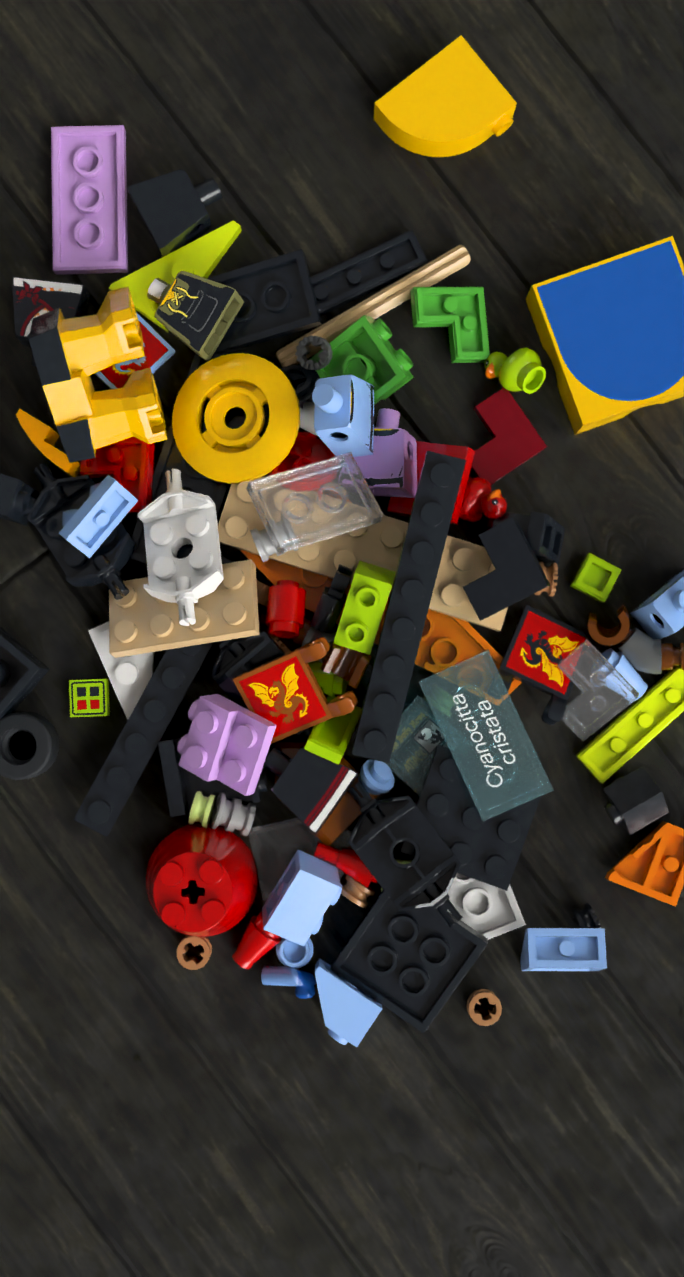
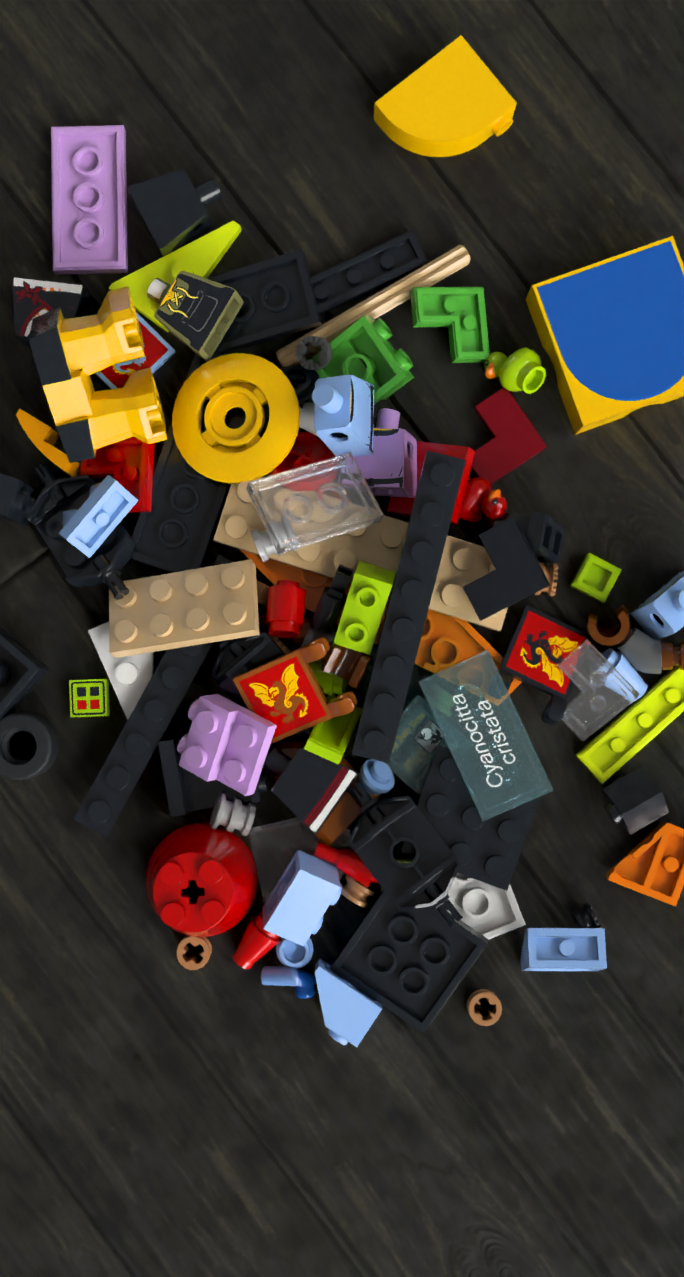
(170, 523): white plate -> none
(201, 809): yellowish green bush -> none

